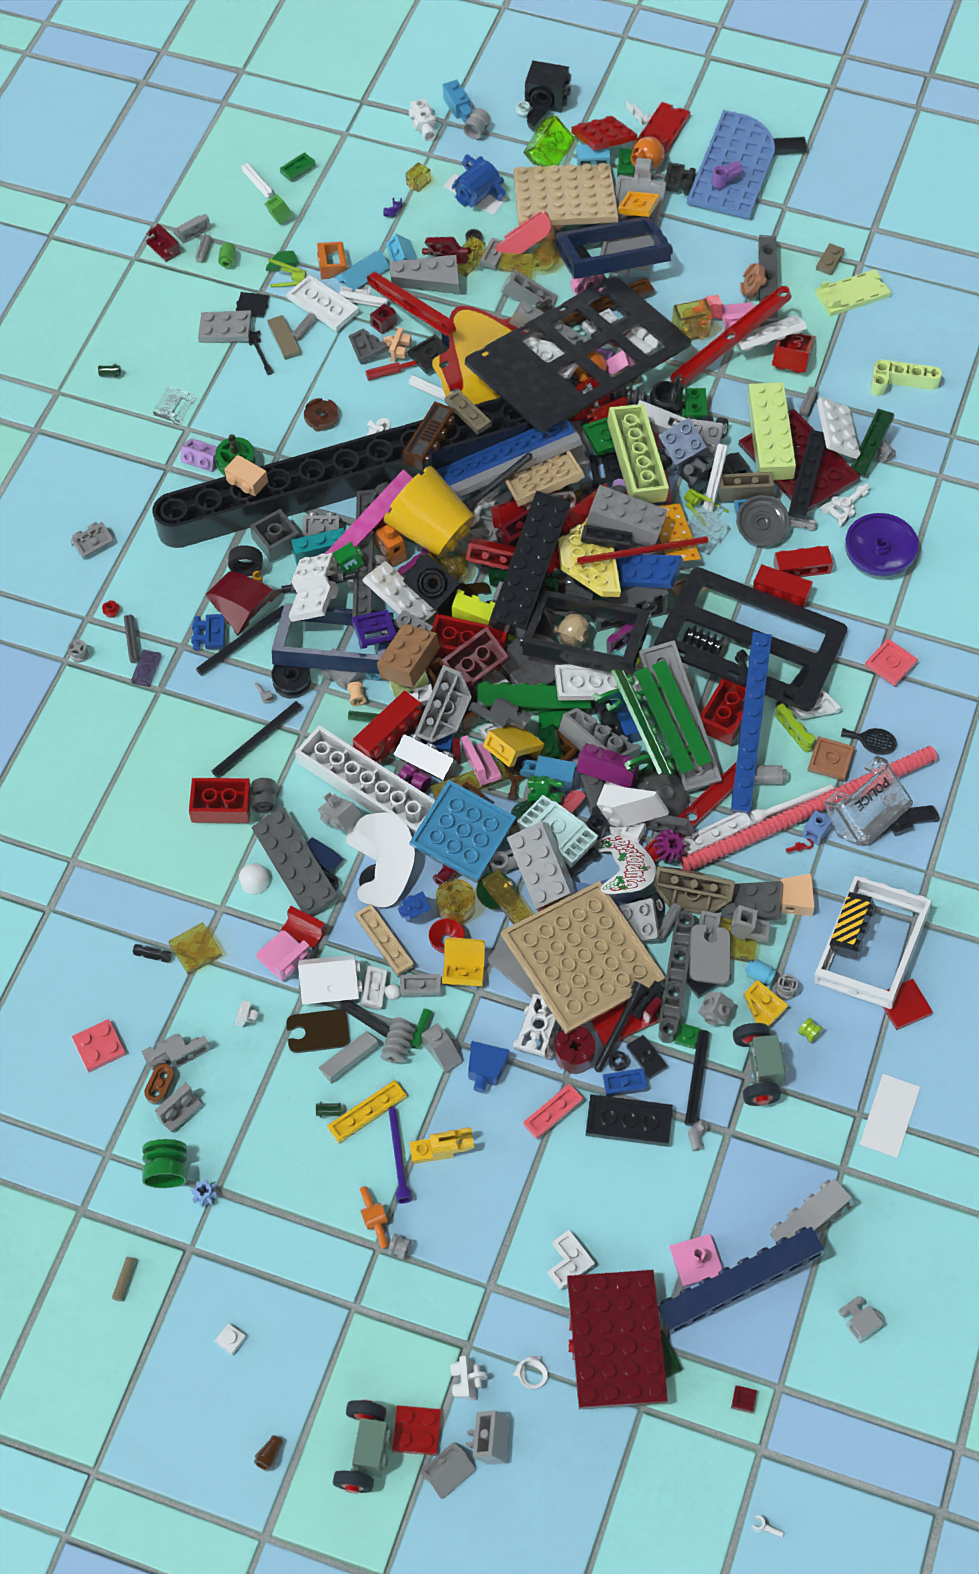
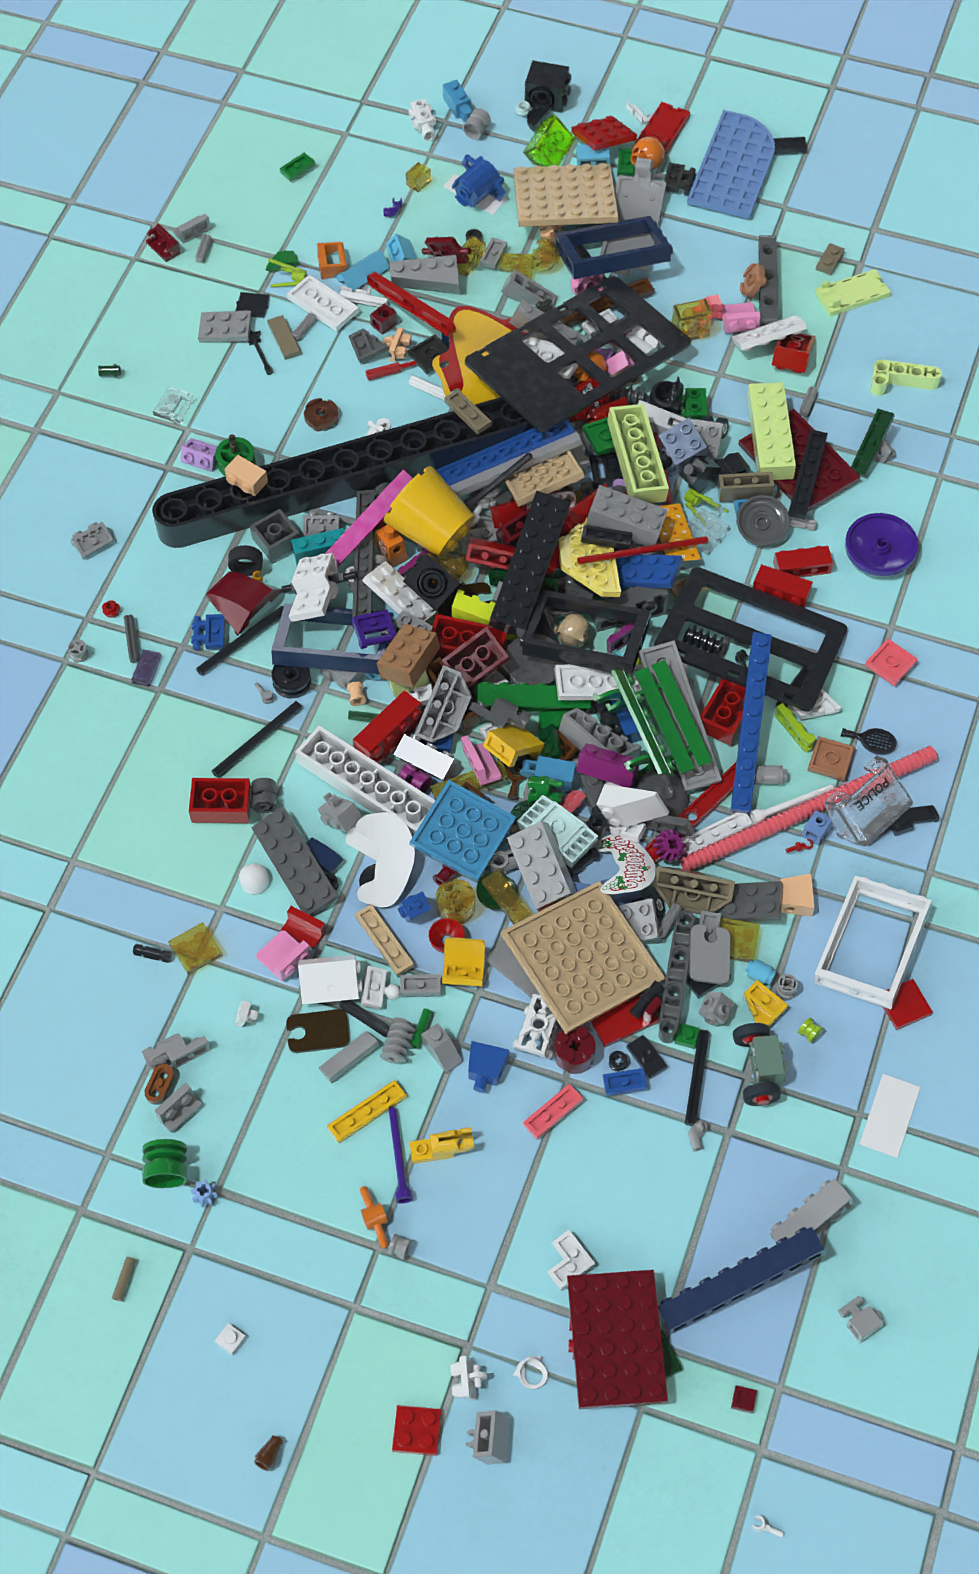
(98, 1045): coral plate -> none
(227, 255): bright green brick -> none
(257, 180): white axle -> none
(278, 209): bright green brick -> none
(328, 1109): dark green pin -> none
(349, 557): green brick -> none
(370, 1447): brick -> none
(428, 436): reddish brown brick -> none
(447, 1470): light grey panel -> none
(456, 750): dark red tile -> none
(526, 234): coral brick -> none
(629, 1120): black plate -> none
(637, 992): black piece -> none
(638, 204): light orange plate -> none
(695, 1260): bright pink tile -> none
(715, 476): white axle -> none
(722, 174): medium lavender piece -> none
(739, 329): red beam -> none
(748, 925): light grey brick -> none
(838, 427): white plate -> none
(844, 504): white piece -> none
(852, 925): brick -> none

